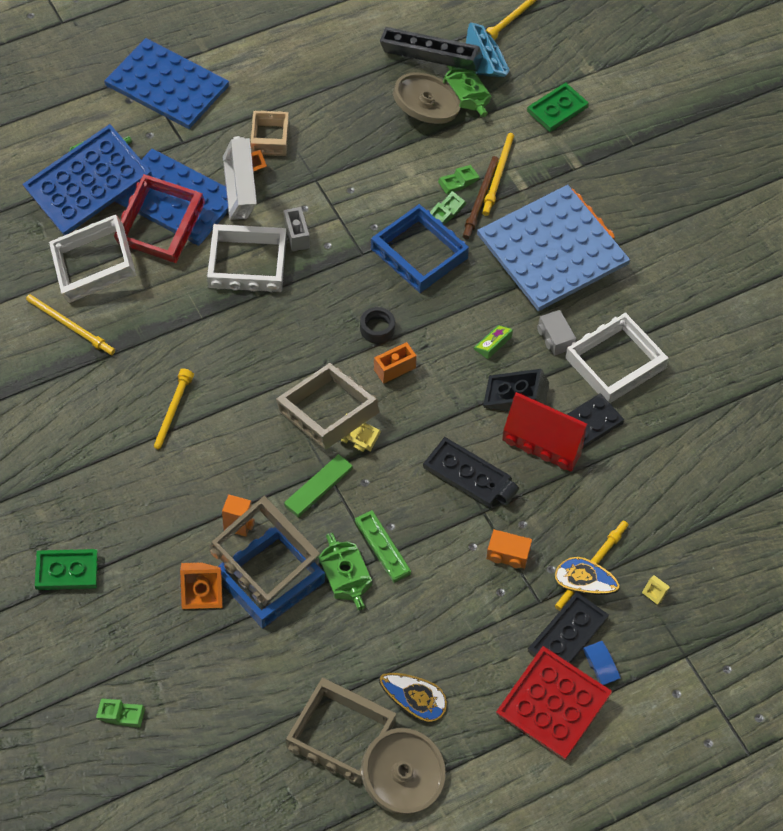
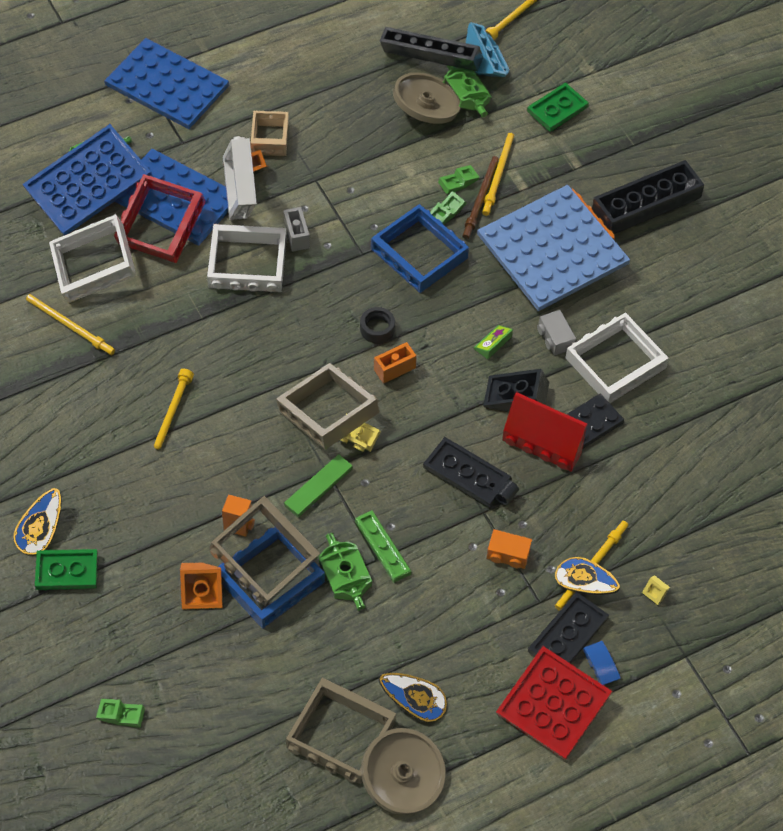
(39, 523): none -> shield
(648, 197): none -> black brick

